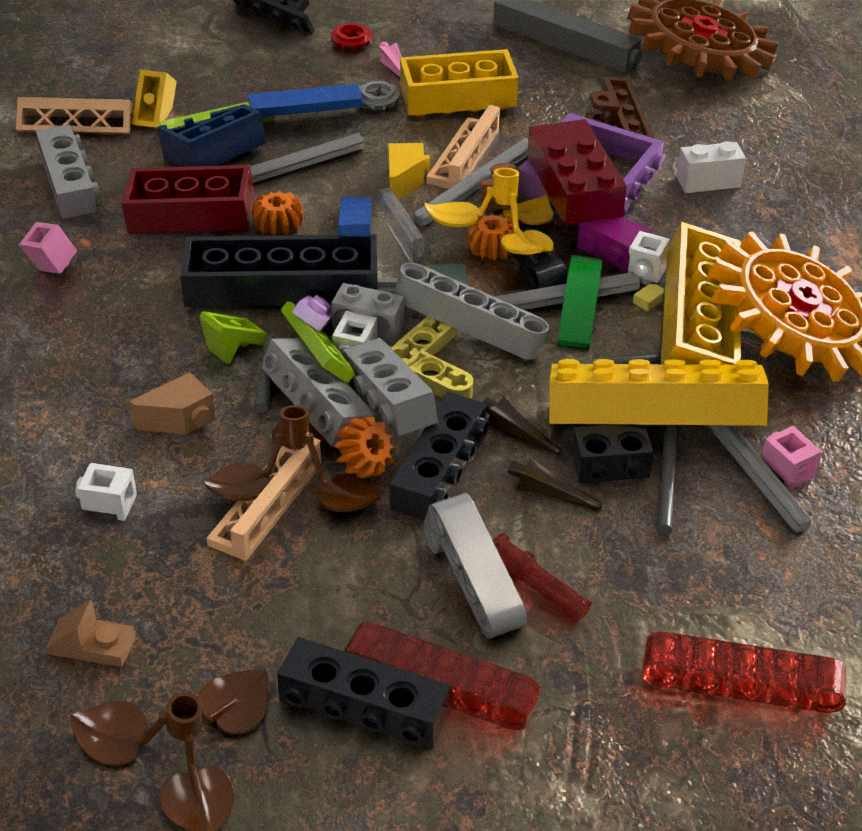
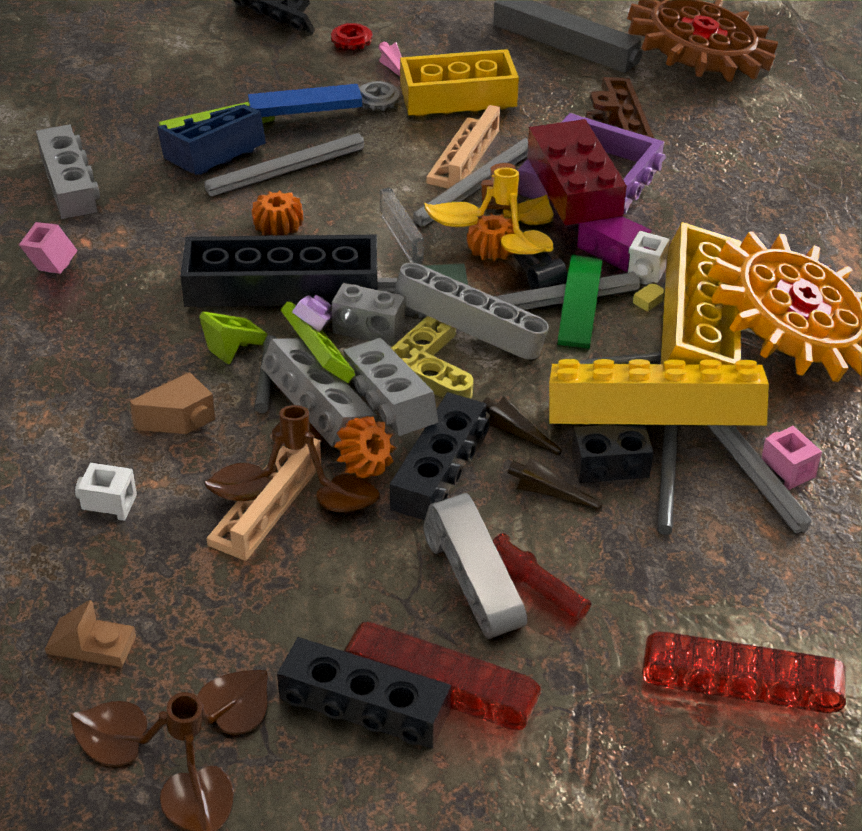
(75, 109): light nougat fence -> none
(153, 98): yellow slope -> none
(188, 199): dark red brick -> none
(345, 337): white brick -> none
(355, 217): blue tile -> none
(407, 167): yellow slope -> none
(711, 167): white brick -> none

